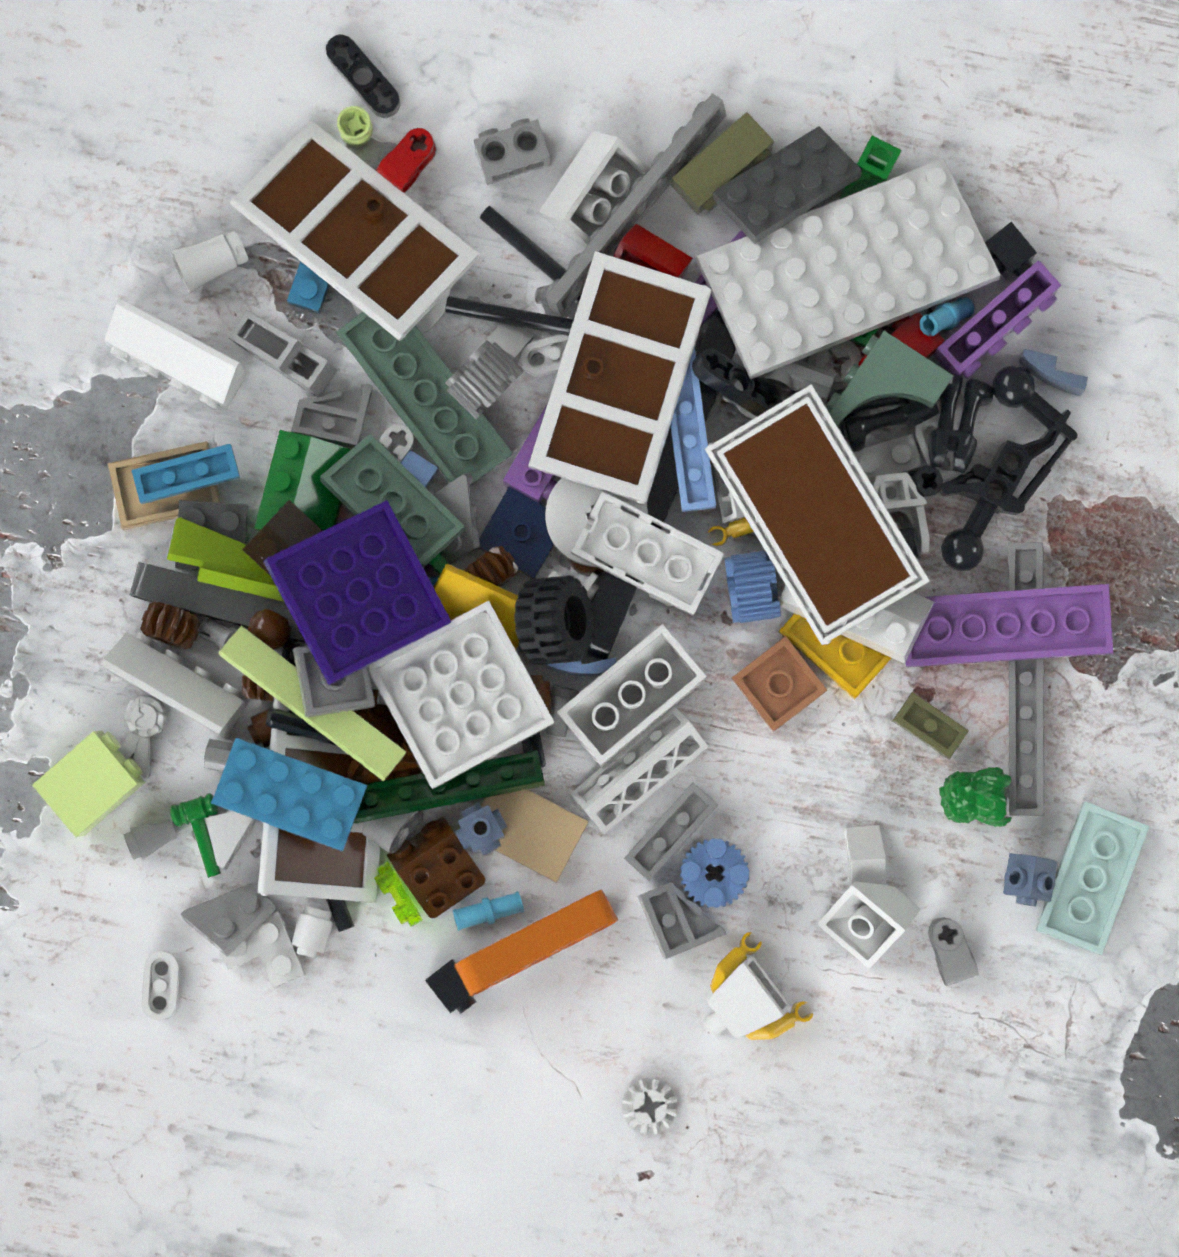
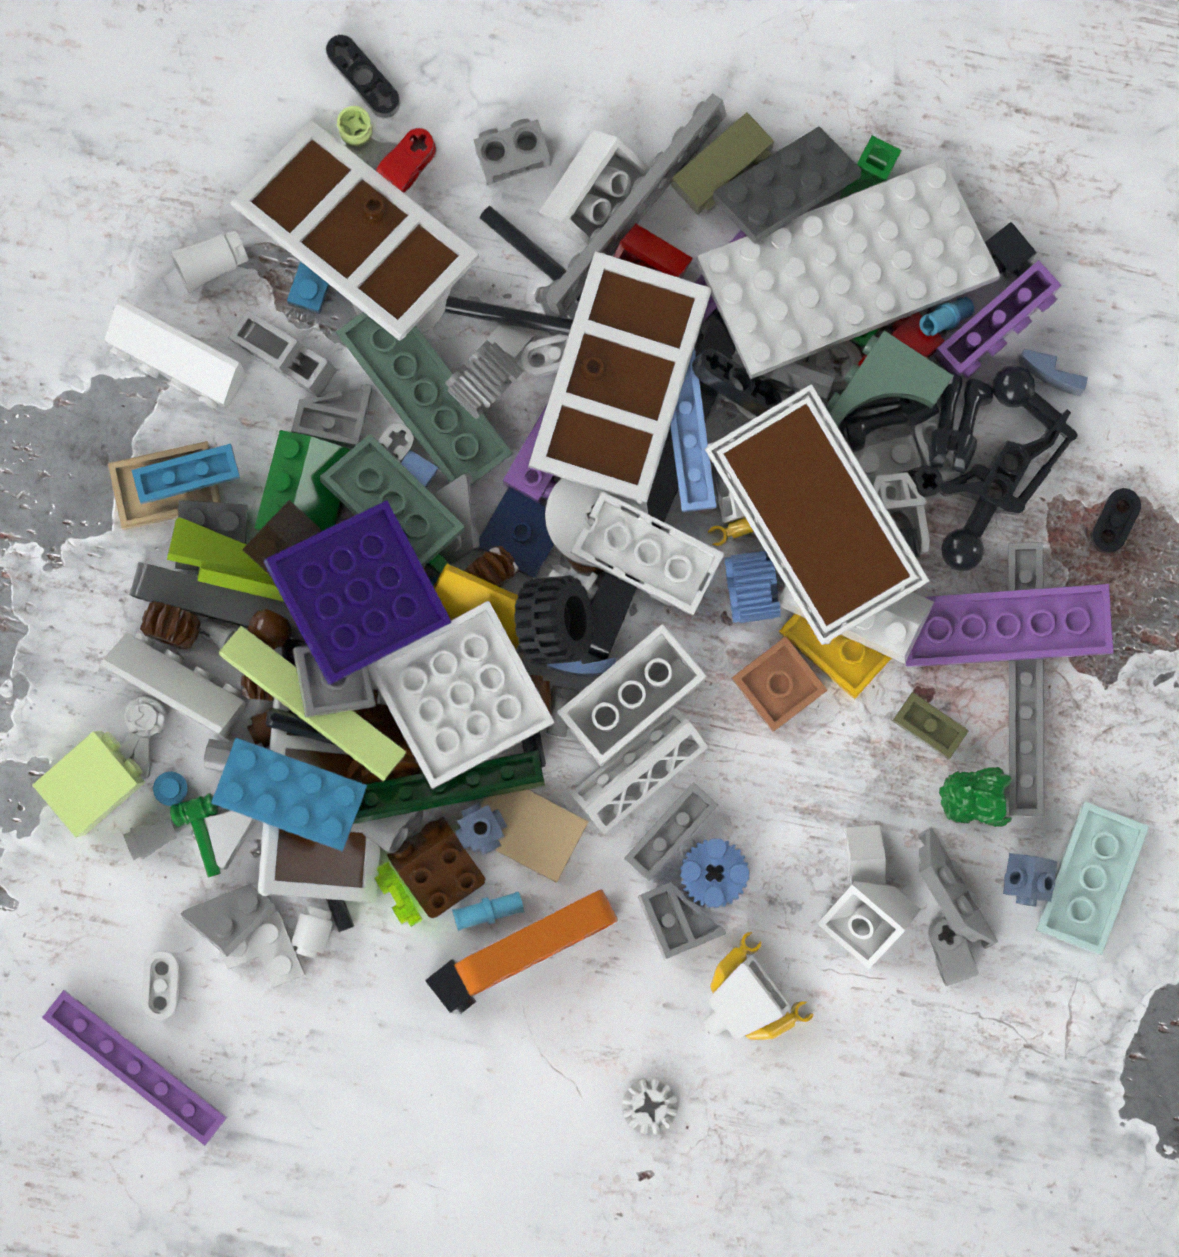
(134, 1067): none -> medium lavender plate
(170, 788): none -> dark azure plate
(951, 894): none -> light grey wing
(1115, 522): none -> black plate

